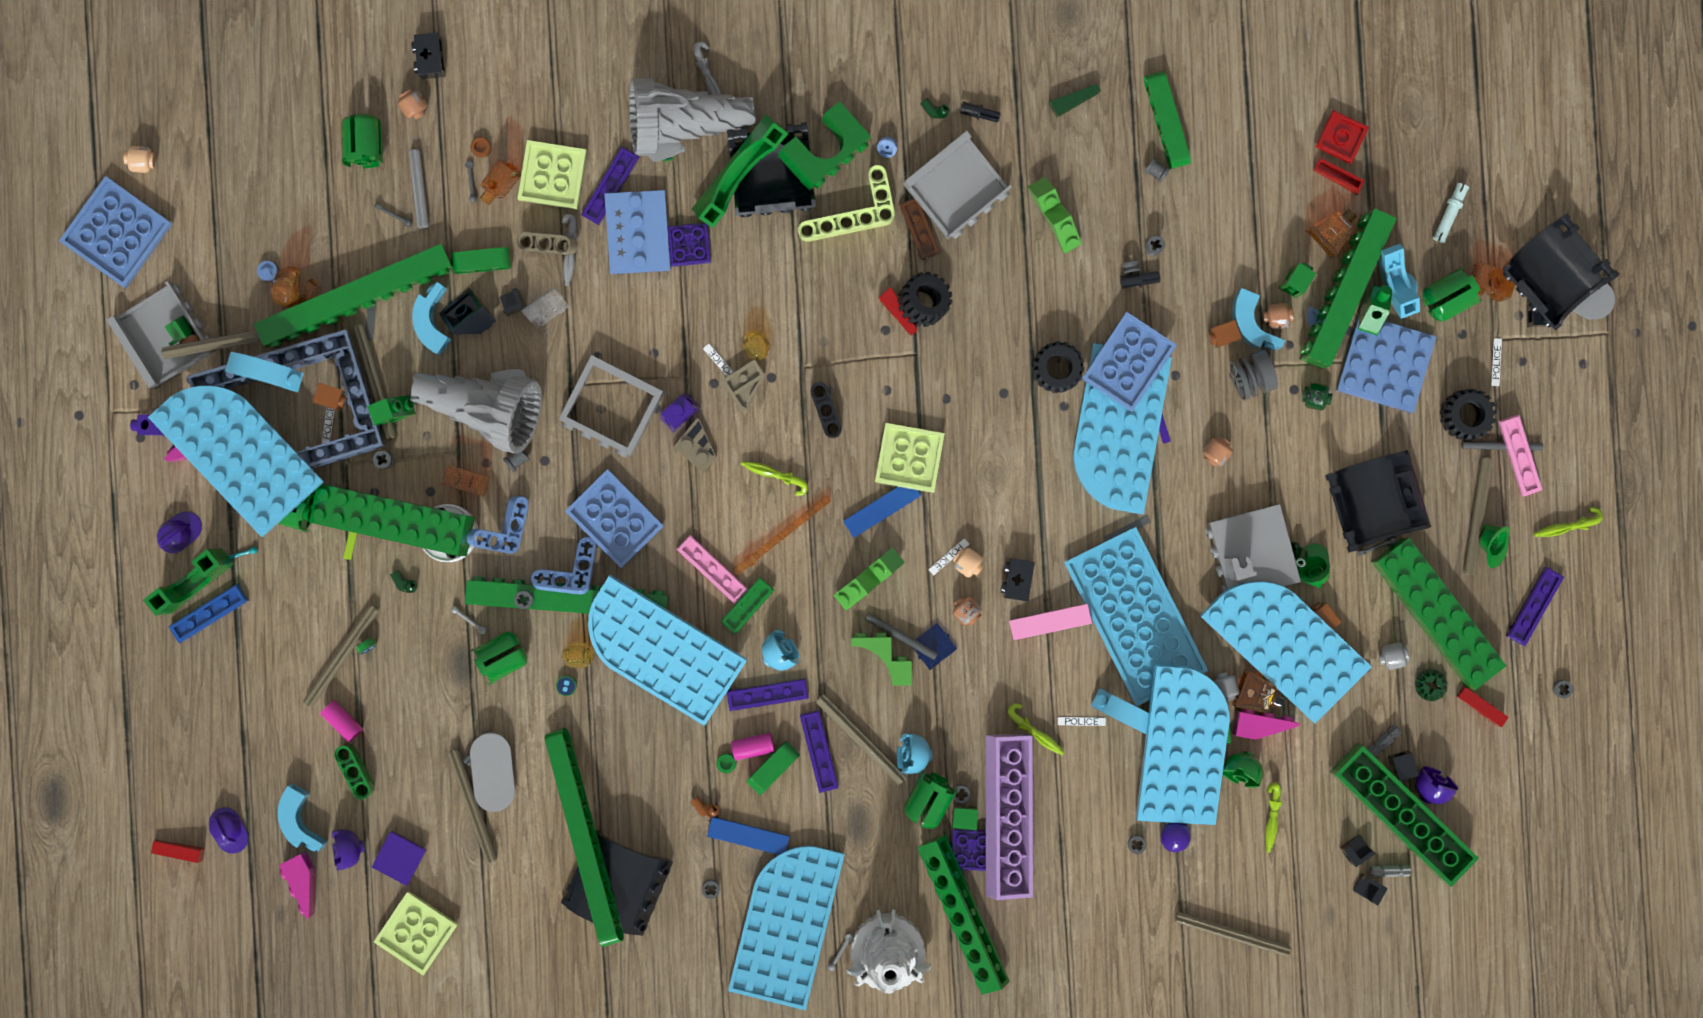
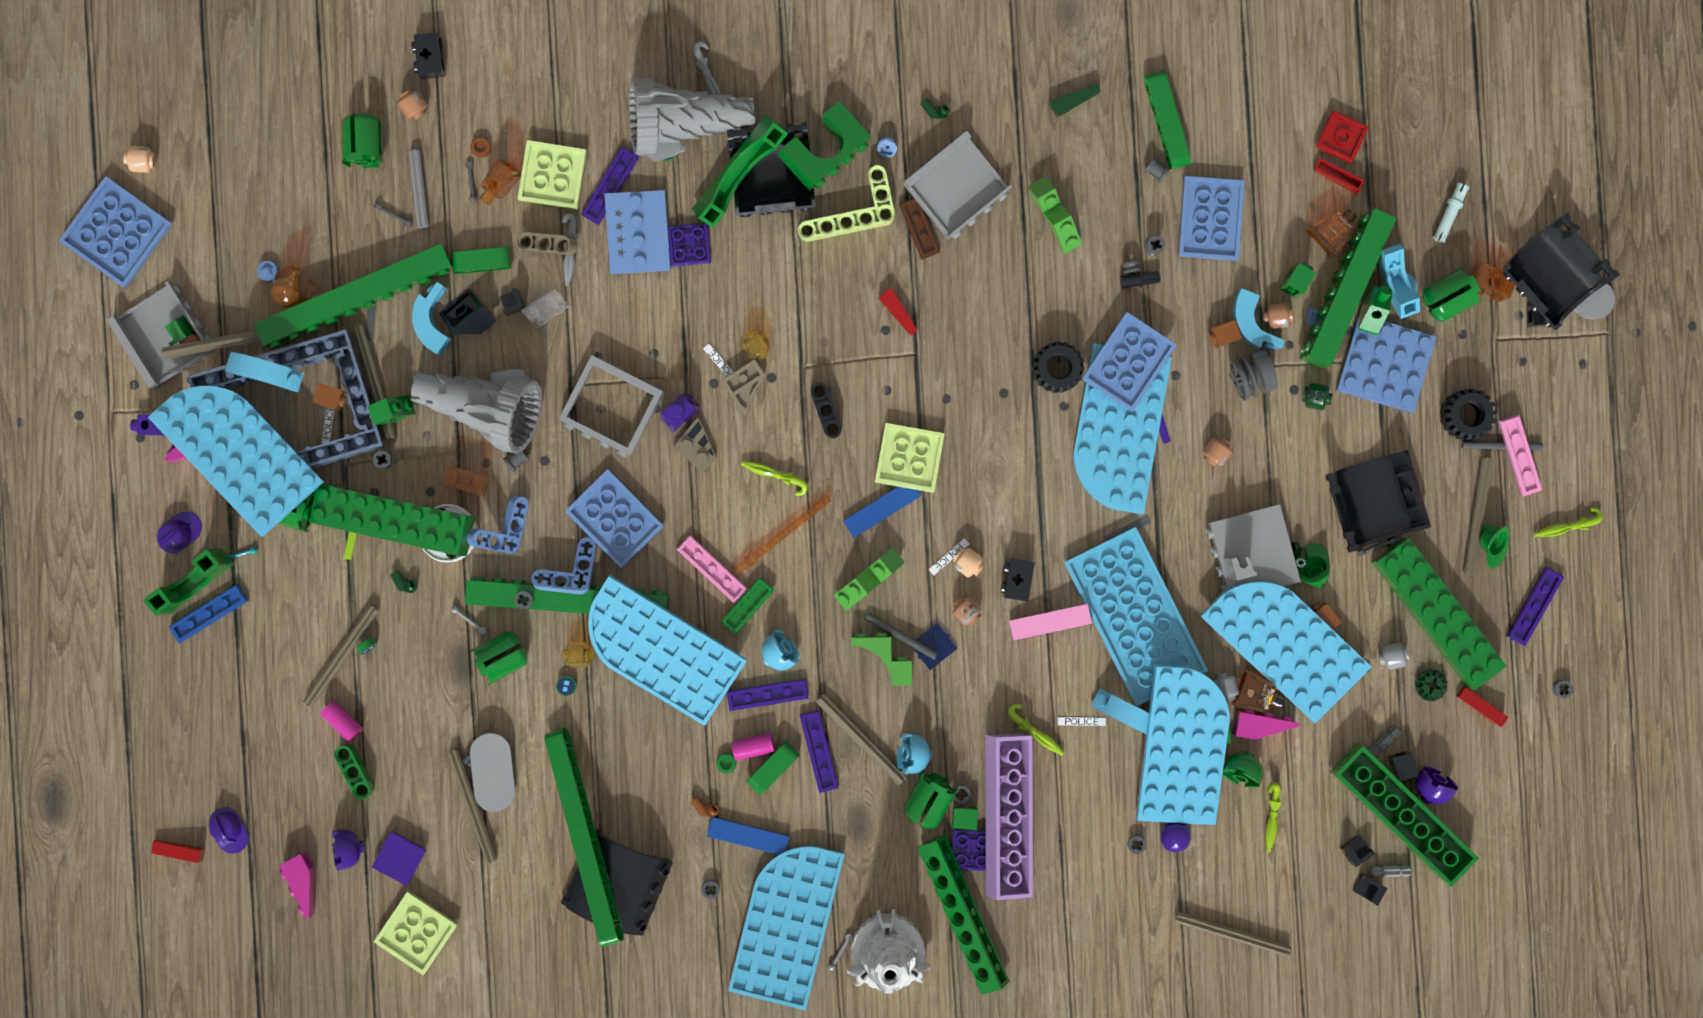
(291, 821): medium azure arch -> none
(935, 289): black tyre -> none
(979, 112): black axle -> none
(1211, 218): none -> medium blue plate
(1496, 362): white sticker -> none

